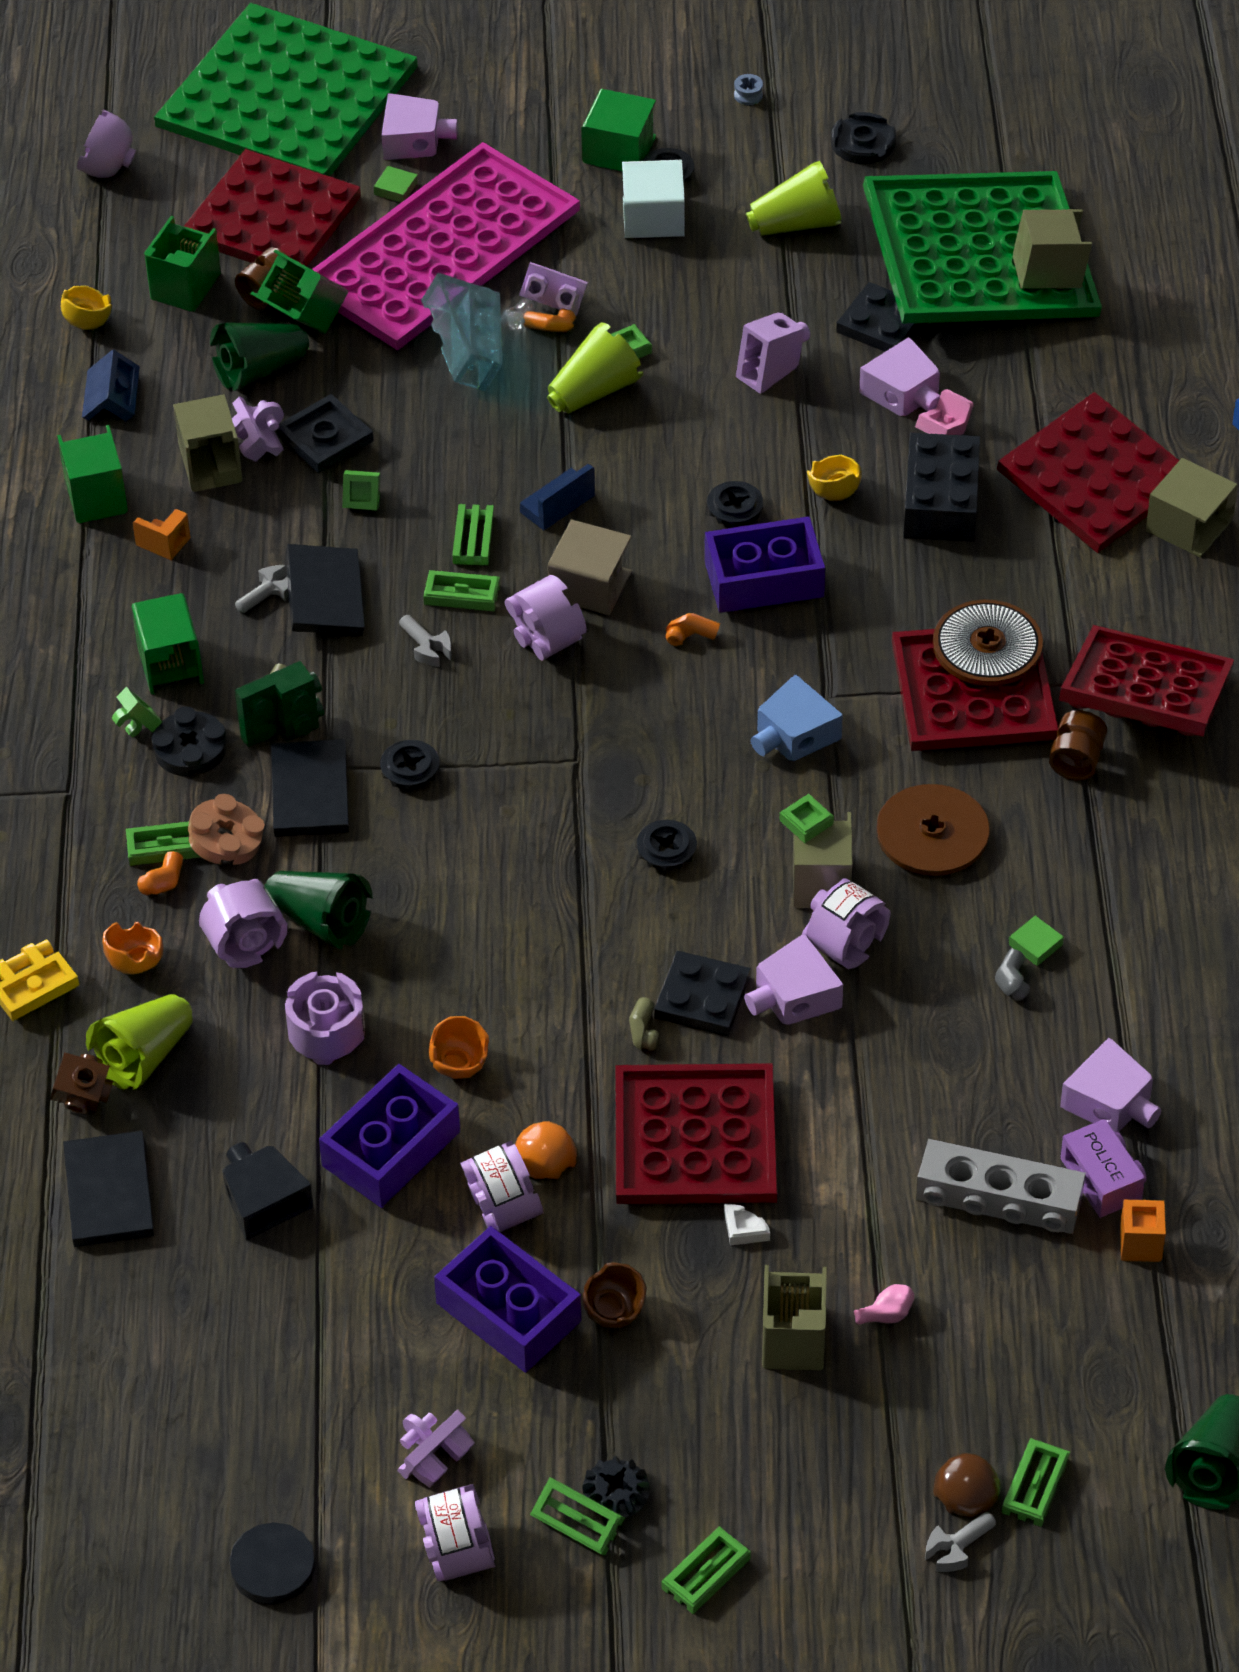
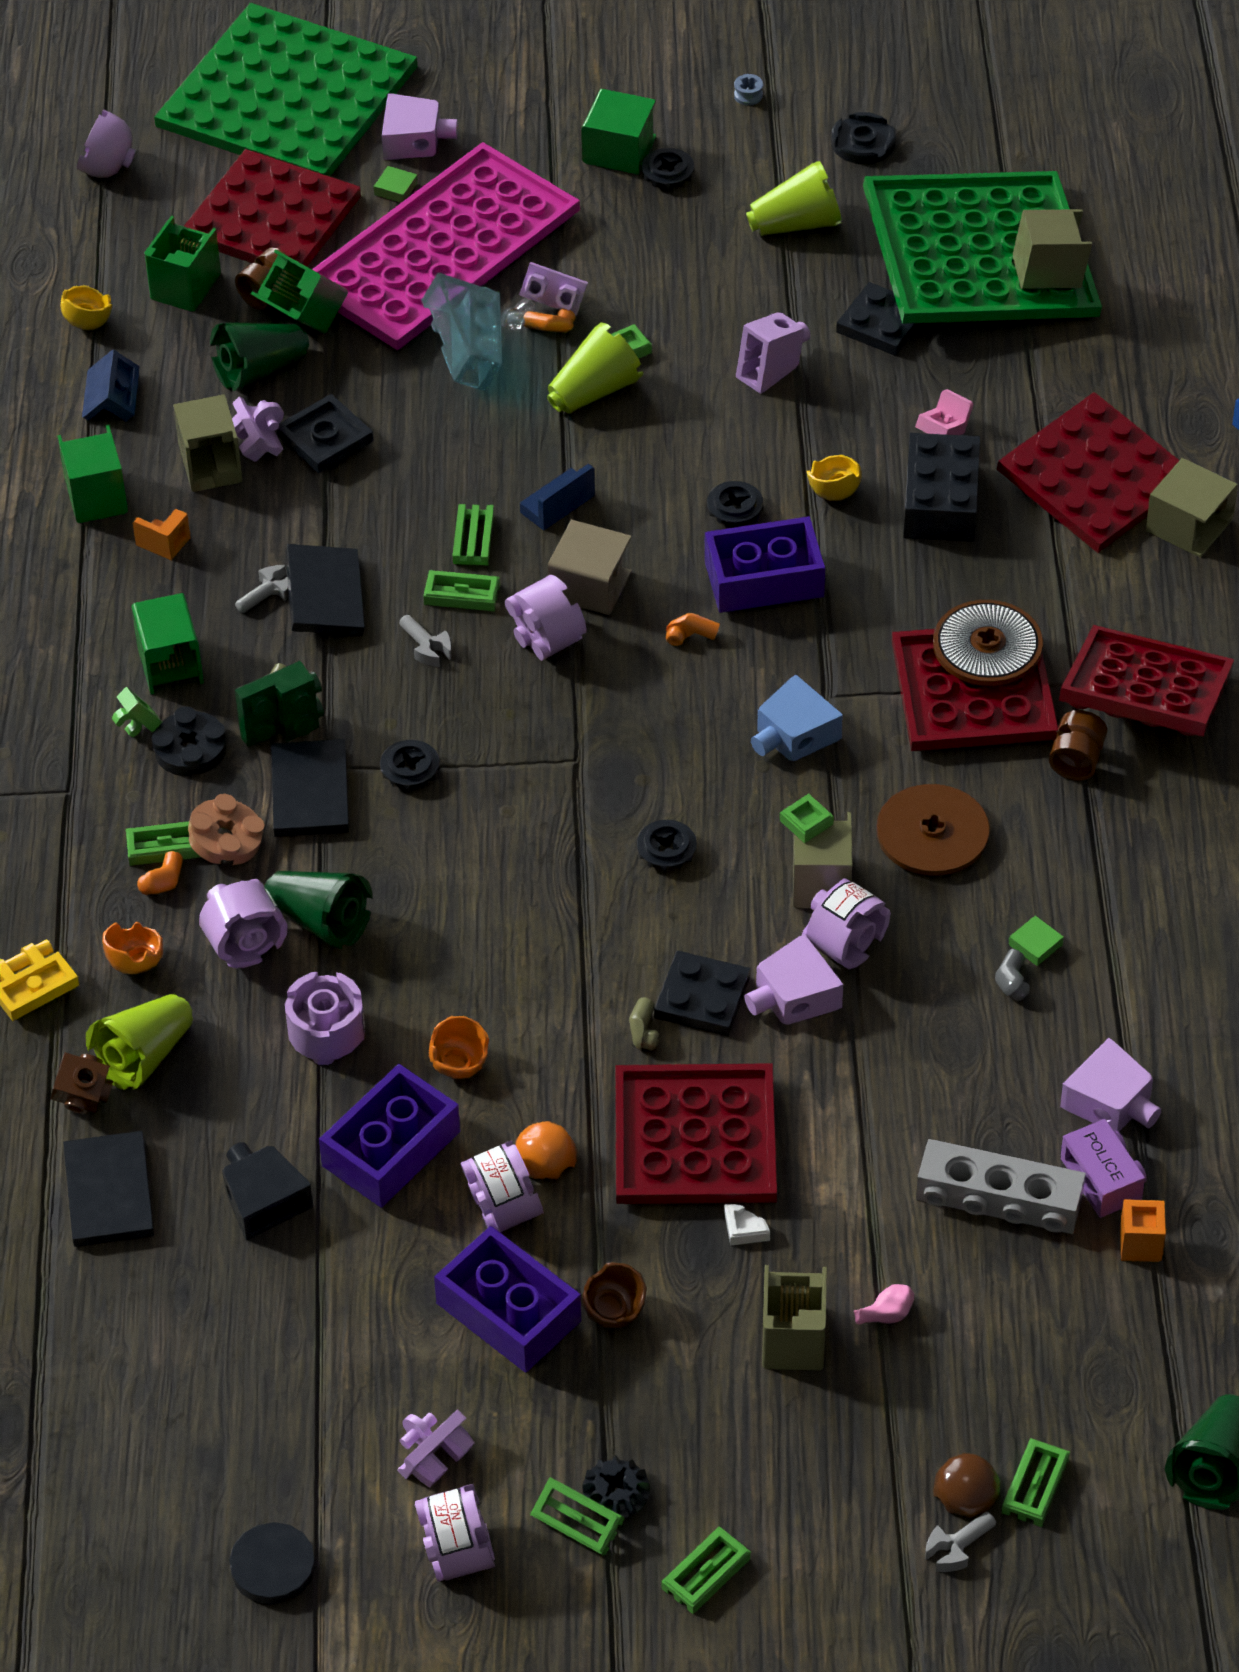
(361, 490): bright green tile -> none
(653, 199): light aqua piece -> none
(901, 379): lavender torso -> none

